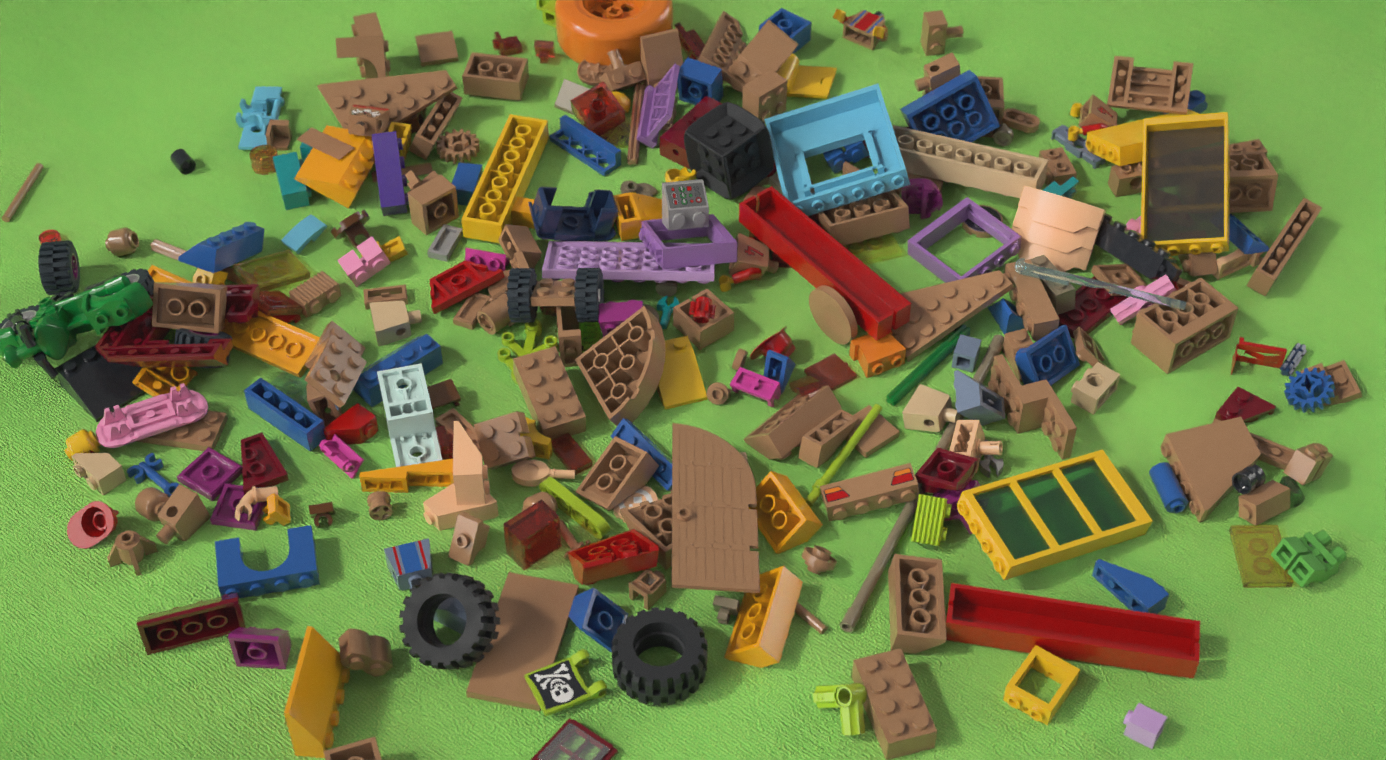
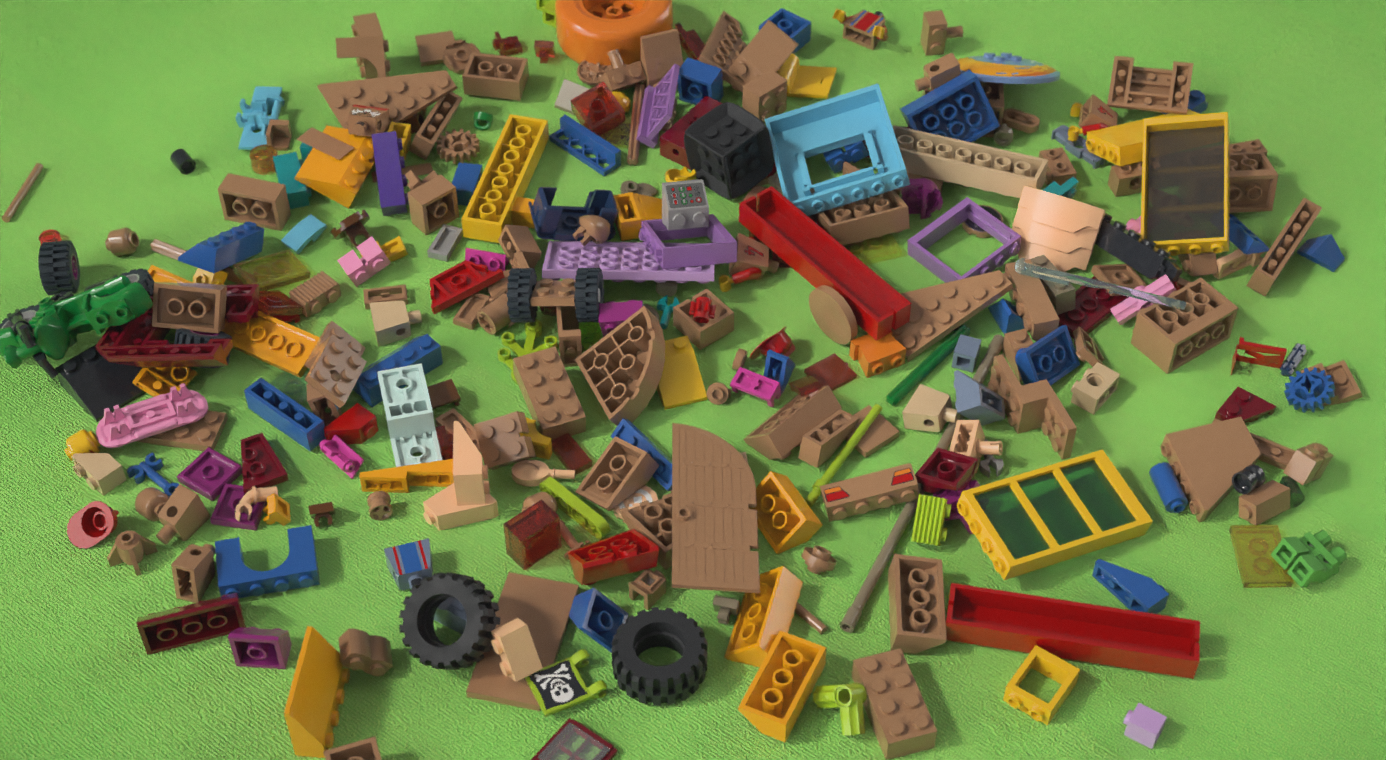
(193, 572): none -> medium nougat torso
(254, 201): none -> medium nougat brick
(457, 55): none -> medium nougat tile
(468, 538): medium nougat brick -> none
(483, 117): none -> green tile
(516, 650): none -> light nougat brick
(592, 228): none -> medium nougat piece
(783, 685): none -> light orange slope
(1008, 69): none -> dish
(1322, 251): none -> blue slope

